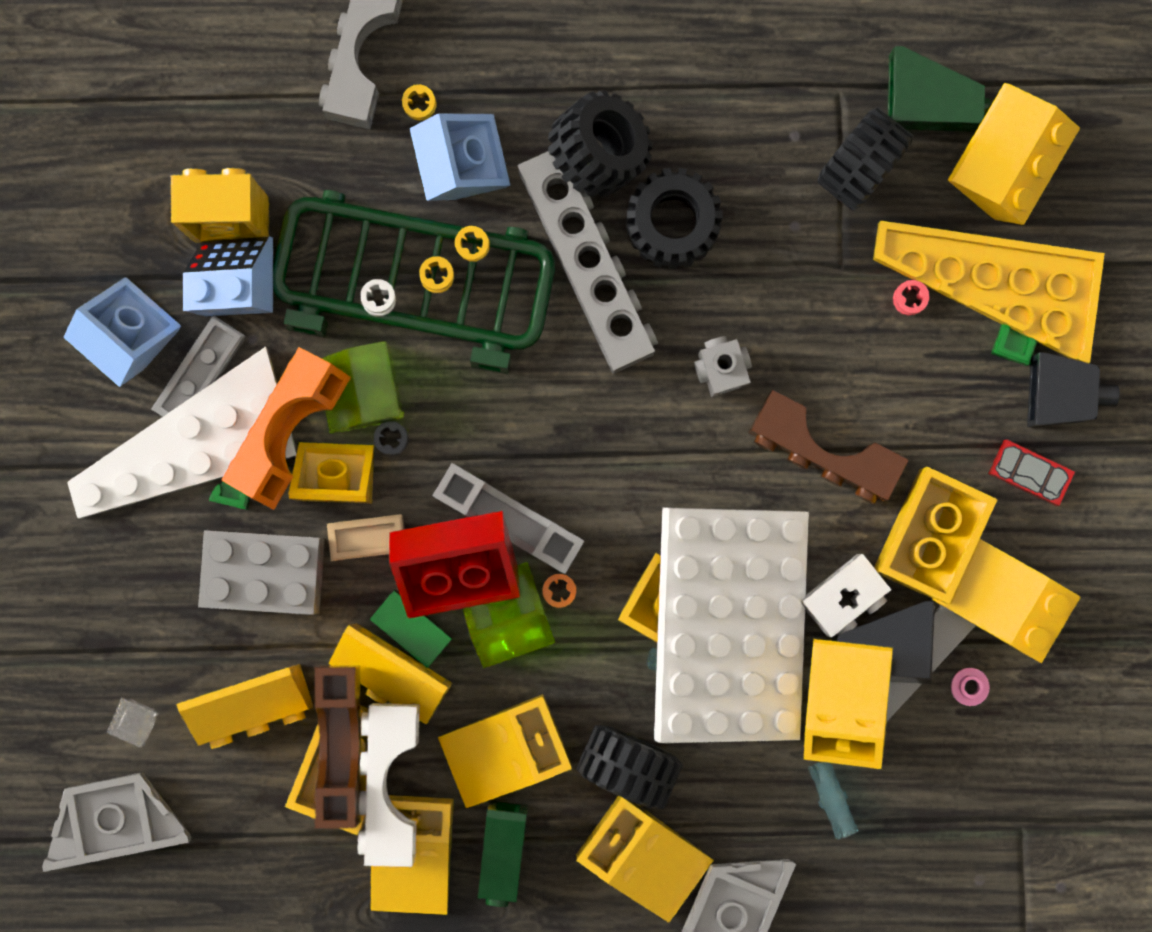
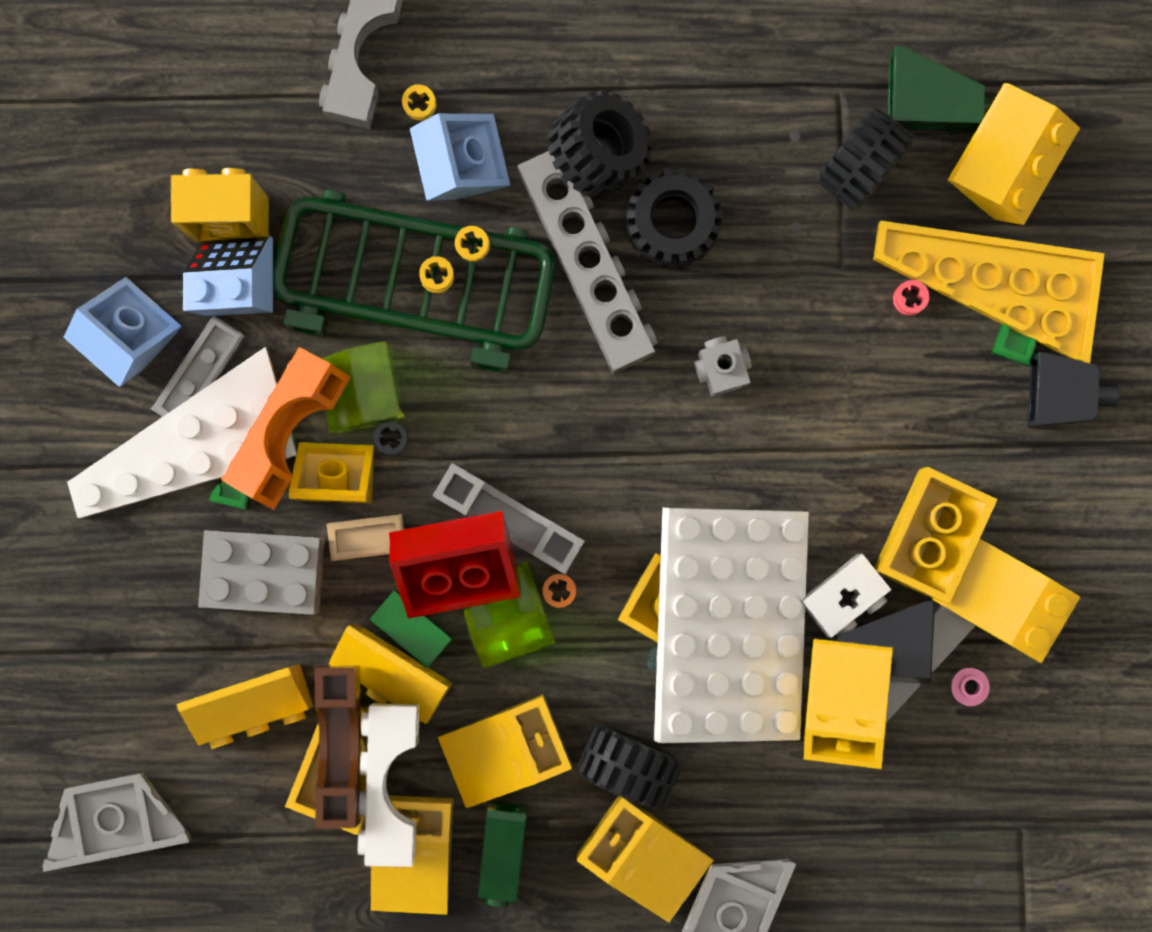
(132, 722): clear tile -> none
(386, 289): white bush -> none
(784, 427): reddish brown arch -> none
(833, 799): clear light blue pin -> none
(1031, 473): tile -> none

